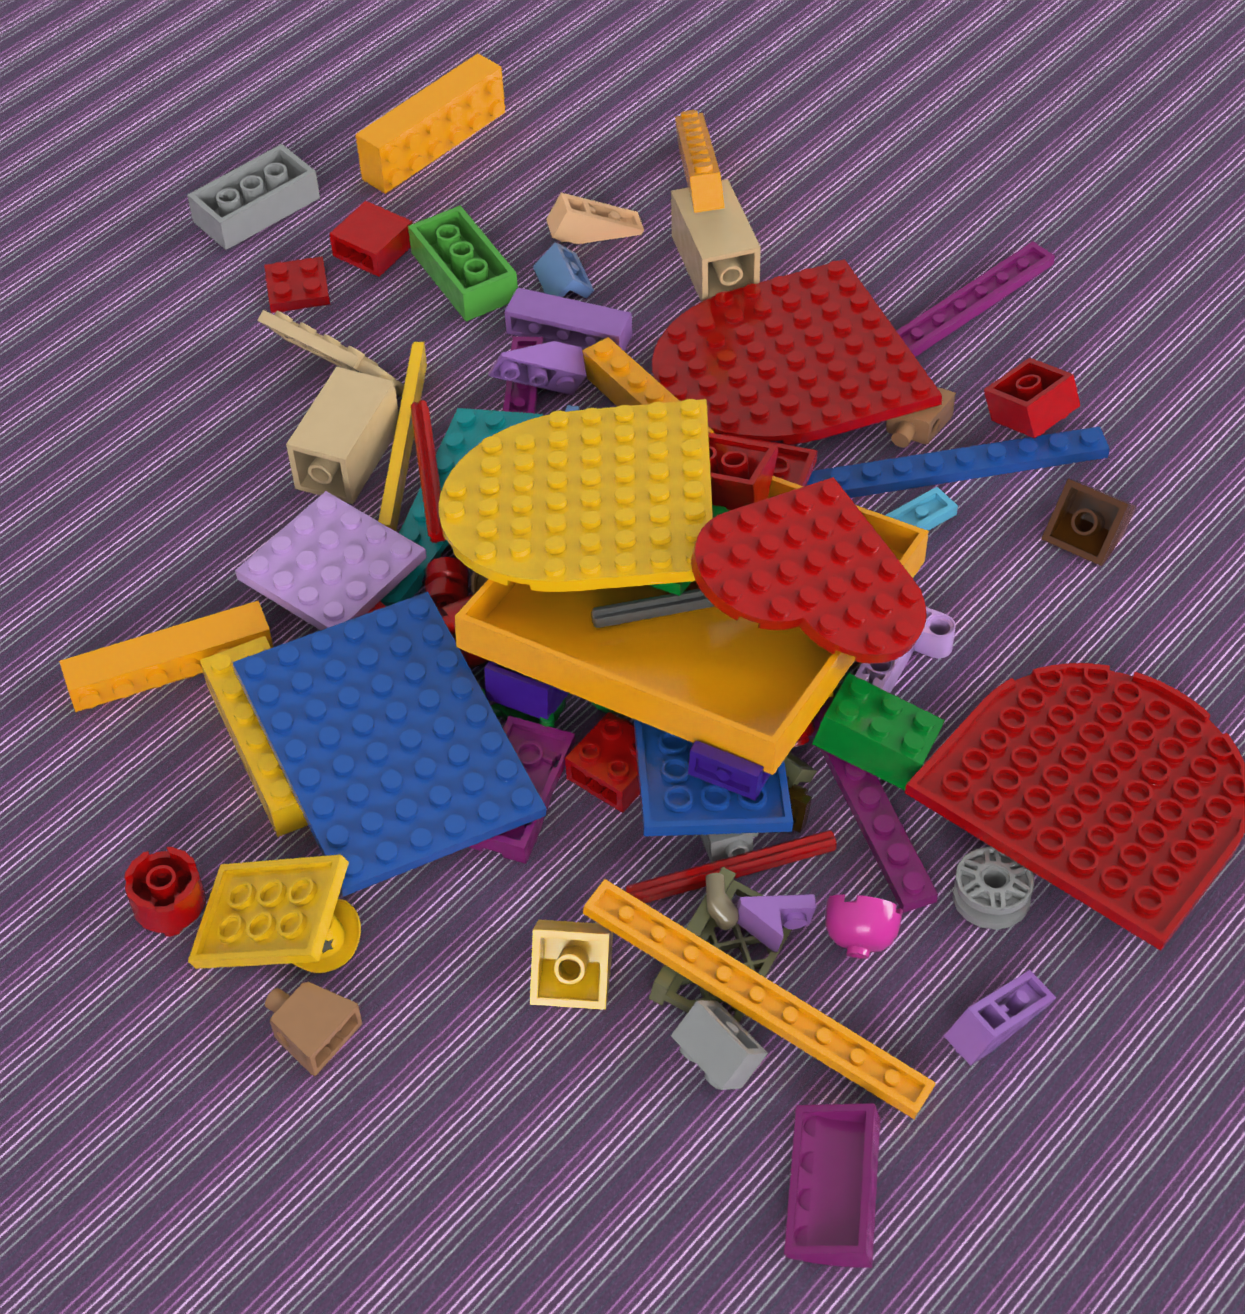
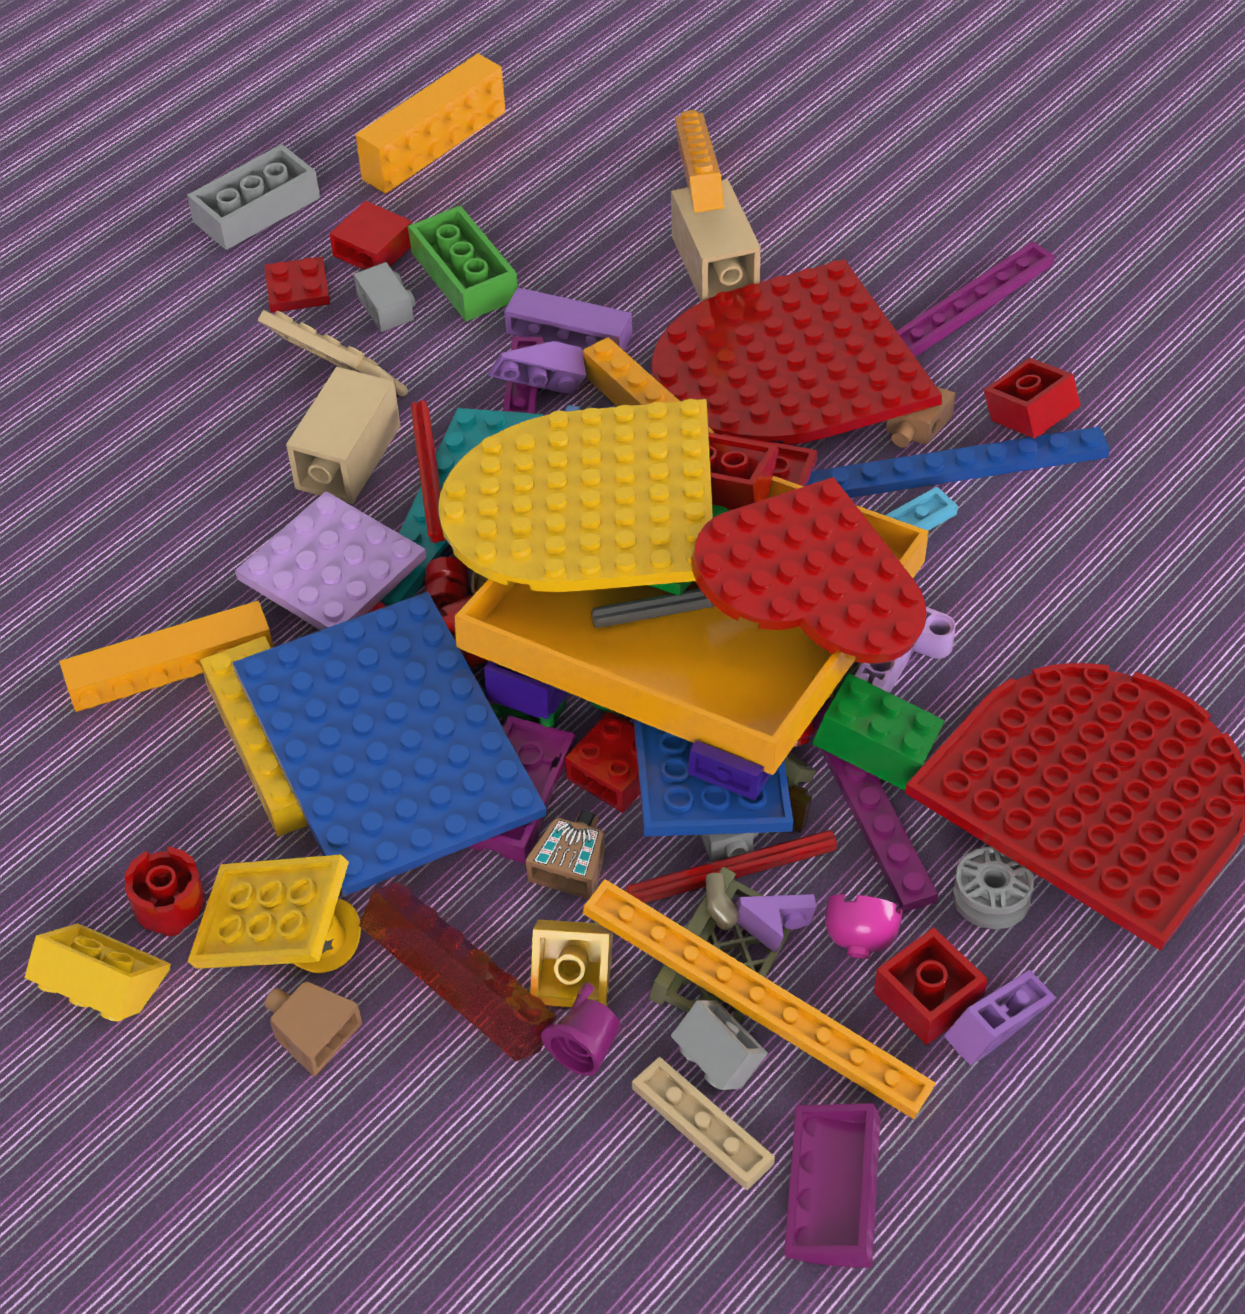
(95, 971): none -> yellow slope
(384, 296): none -> light grey brick
(403, 438): yellow tile -> none
(457, 970): none -> clear red brick
(562, 271): medium blue panel -> none
(569, 856): none -> medium nougat torso
(583, 1035): none -> magenta hat
(588, 221): light nougat slope -> none
(703, 1123): none -> tan plate
(929, 985): none -> red brick
(1088, 521): reddish brown slope -> none

